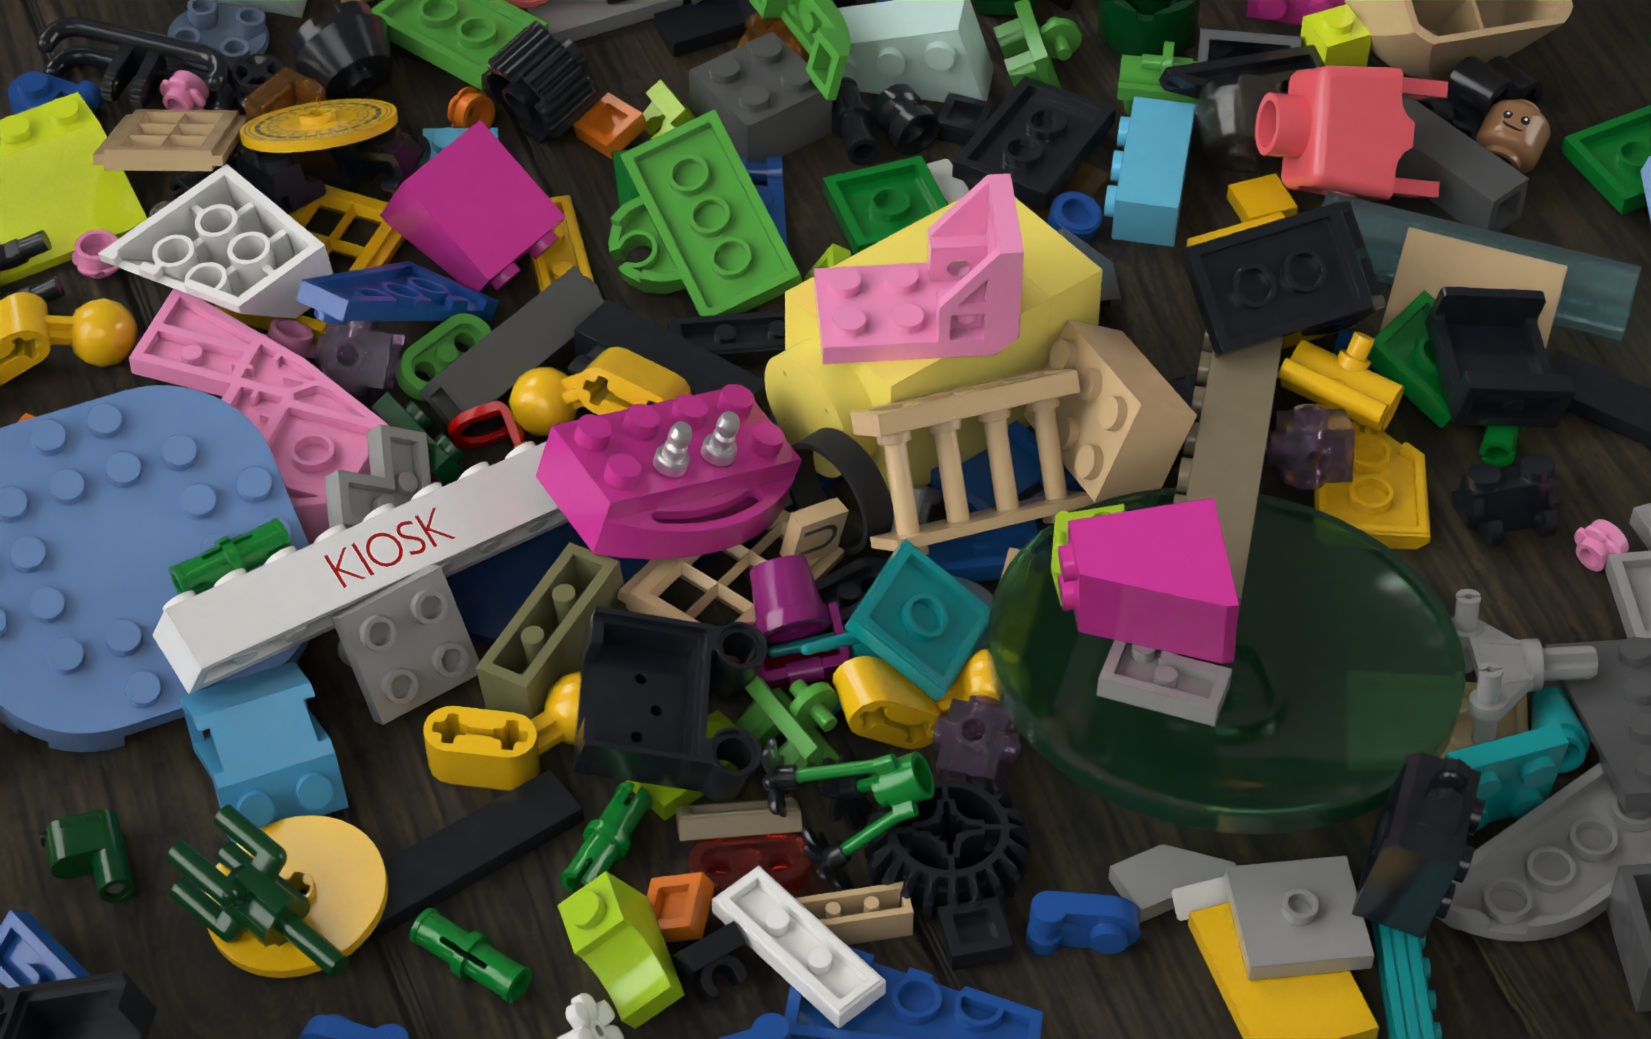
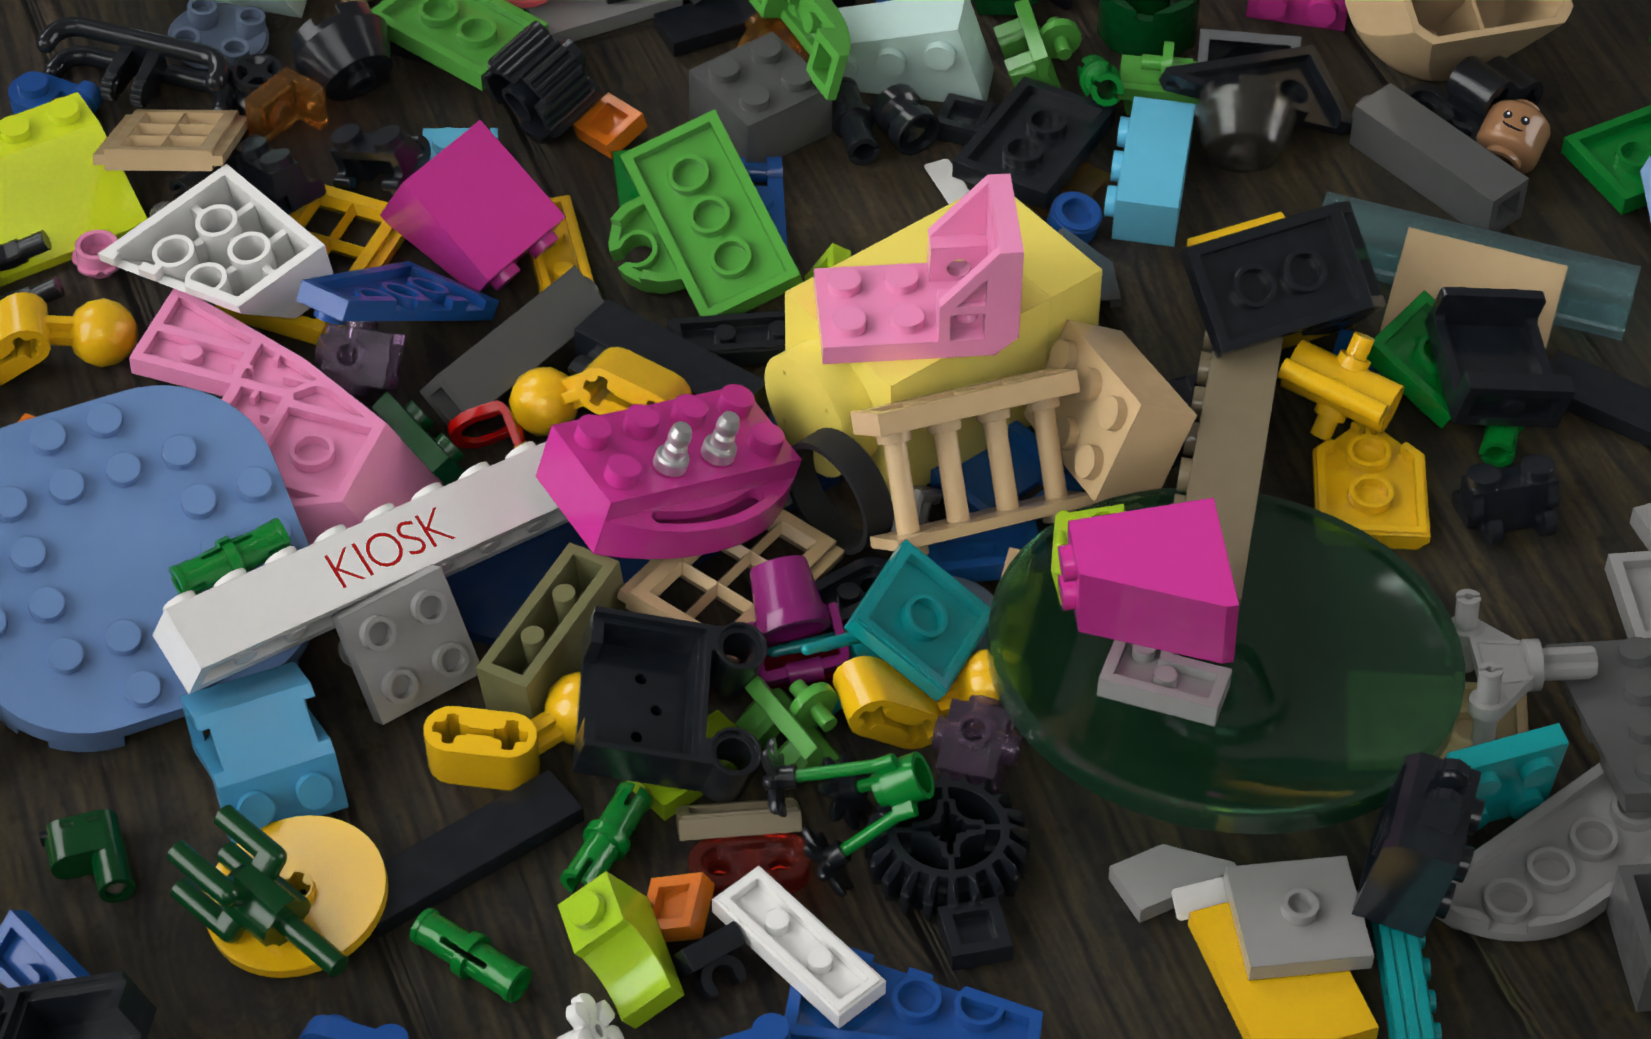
(184, 91): bright pink plate -> none
(292, 336): bright pink plate -> none
(318, 125): yellow piece -> none
(397, 473): light grey plate -> none
(437, 351): bright green plate -> none
(469, 108): orange plate -> none
(665, 110): lime tile -> none
(815, 529): tan tile -> none
(863, 913): tan piece -> none
(881, 199): green plate -> none
(1081, 921): blue plate -> none
(1100, 80): none -> green pin
(1260, 198): yellow tile -> none
(1312, 446): brick -> none
(1337, 36): neon yellow brick -> none
(1345, 131): coral piece -> none
(1553, 707): teal cone -> none
(1597, 542): bright pink plate -> none

